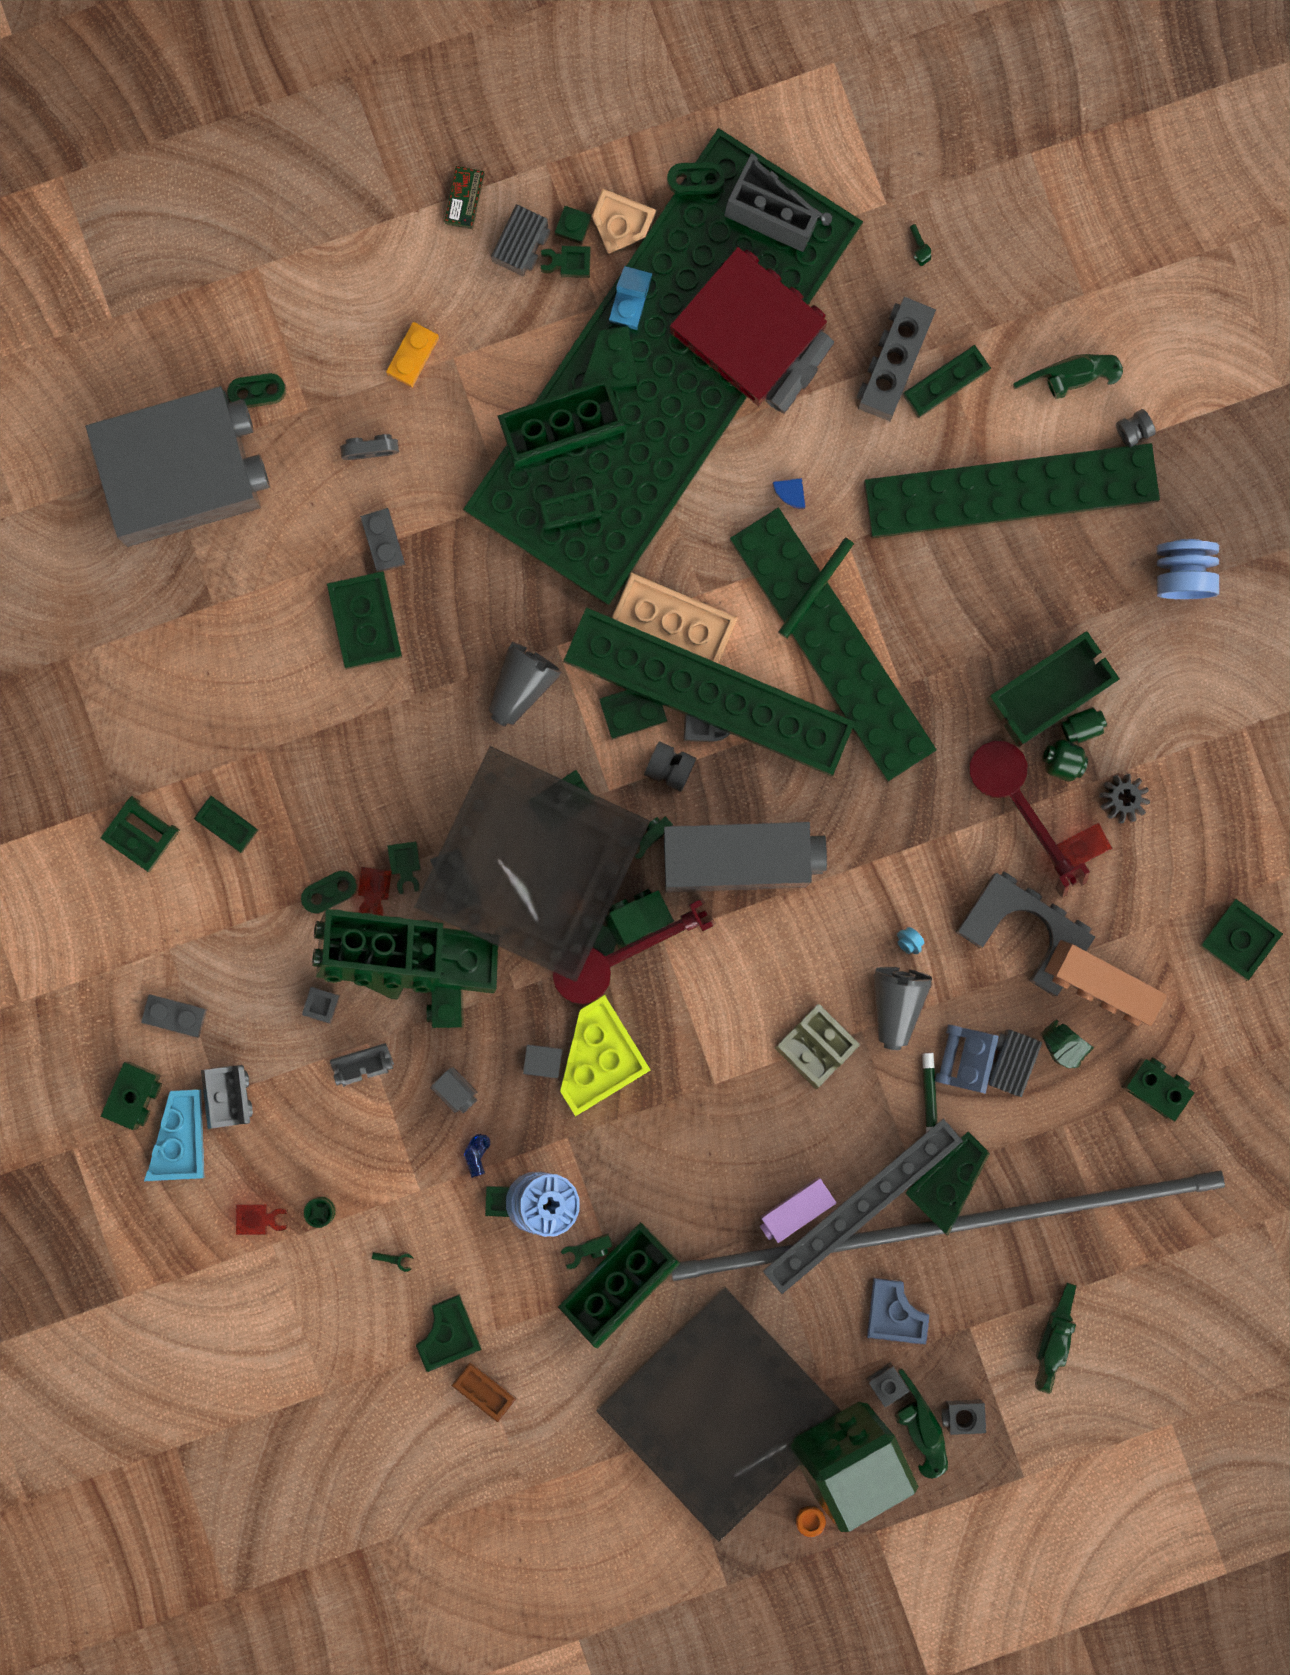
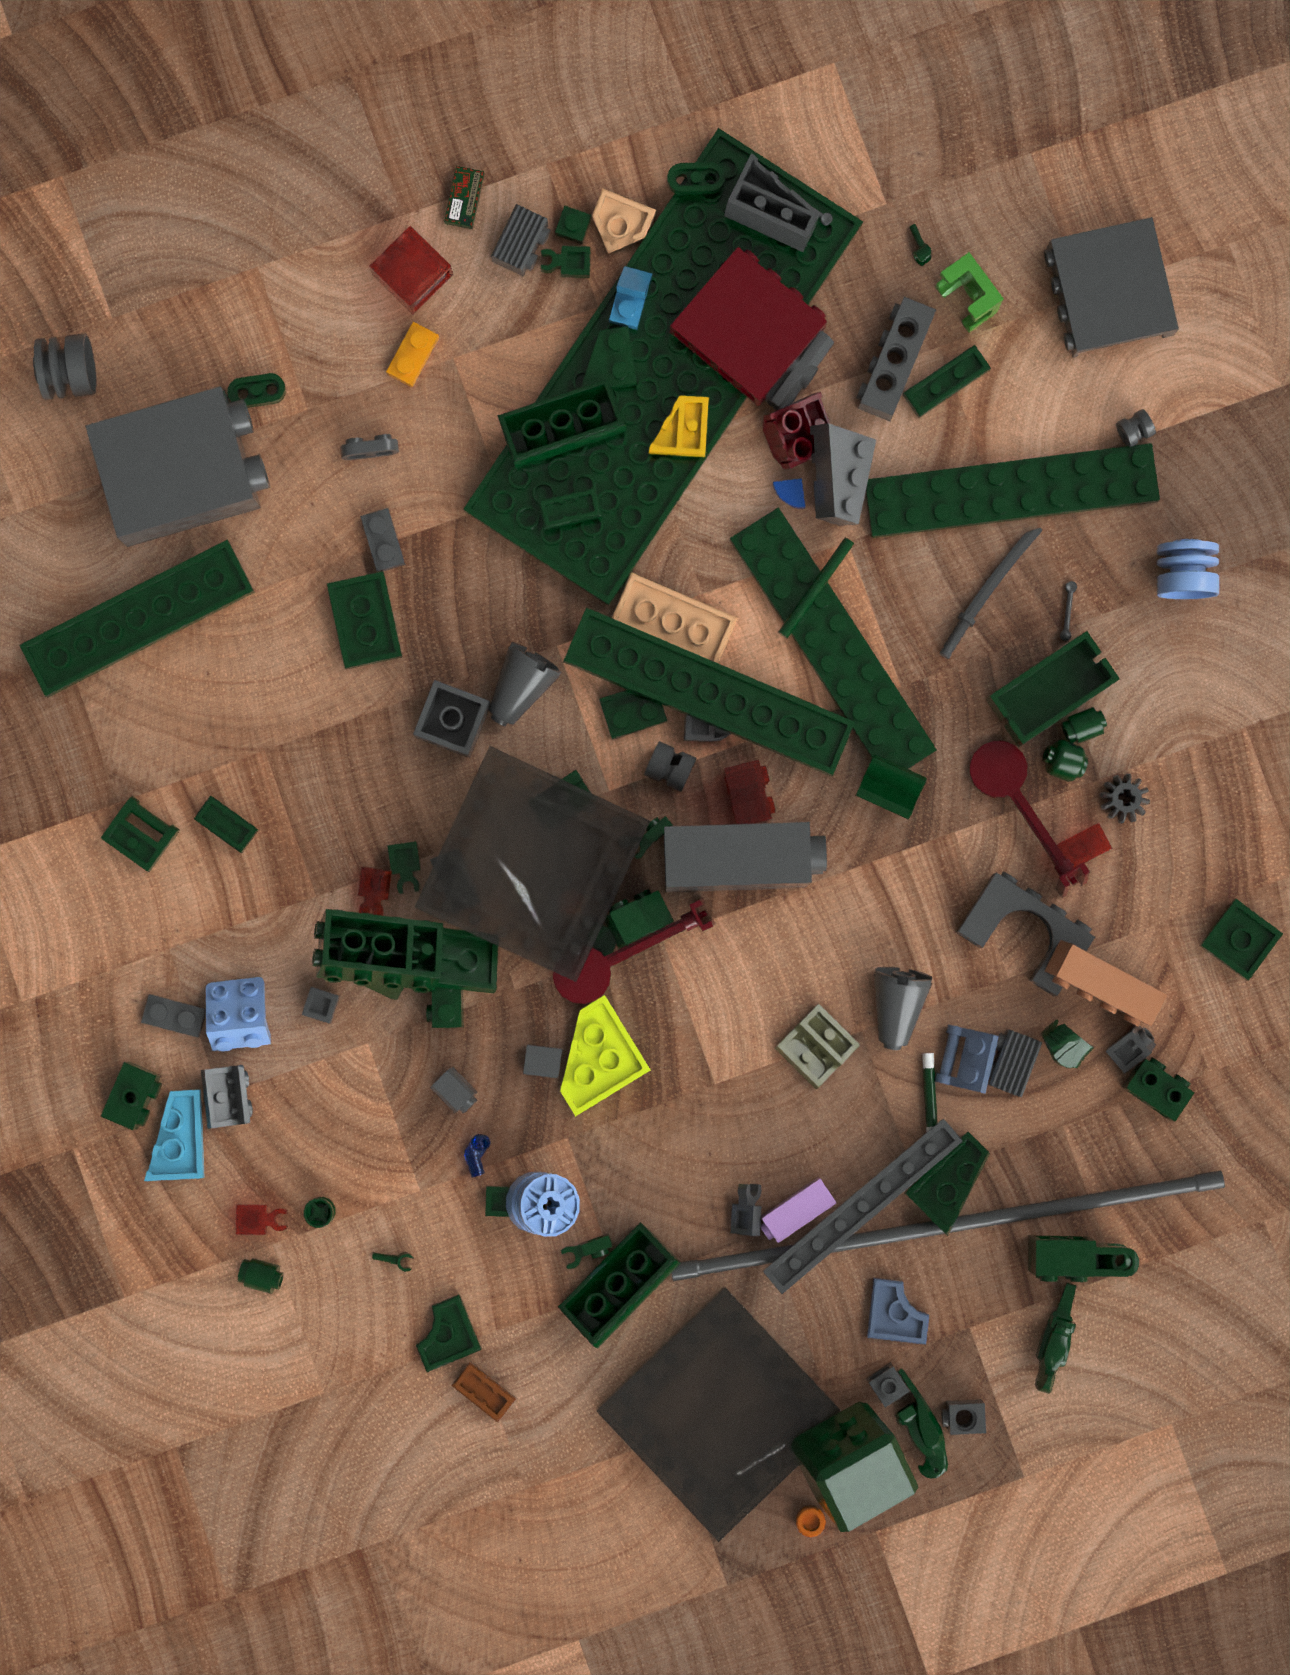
(59, 366): none -> dark grey wheel
(137, 618): none -> dark green plate
(236, 1014): none -> light blue bracket
(260, 1275): none -> dark green brick
(329, 891): dark green plate -> none
(370, 1061): dark grey hinge -> none
(411, 270): none -> clear red piece
(452, 719): none -> dark grey brick
(684, 429): none -> yellow wing
(746, 1215): none -> dark grey plate
(747, 793): none -> clear red brick
(789, 430): none -> dark red slope
(841, 473): none -> dark grey wedge
(891, 786): none -> dark green panel
(910, 941): medium azure plate -> none
(967, 618): none -> dark grey sword
(977, 285): none -> bright green panel
(1070, 588): none -> dark grey hinge
(1076, 373): dark green animal -> none
(1078, 1258): none -> dark green brick
(1111, 286): none -> dark grey panel
(1131, 1048): none -> dark grey bracket

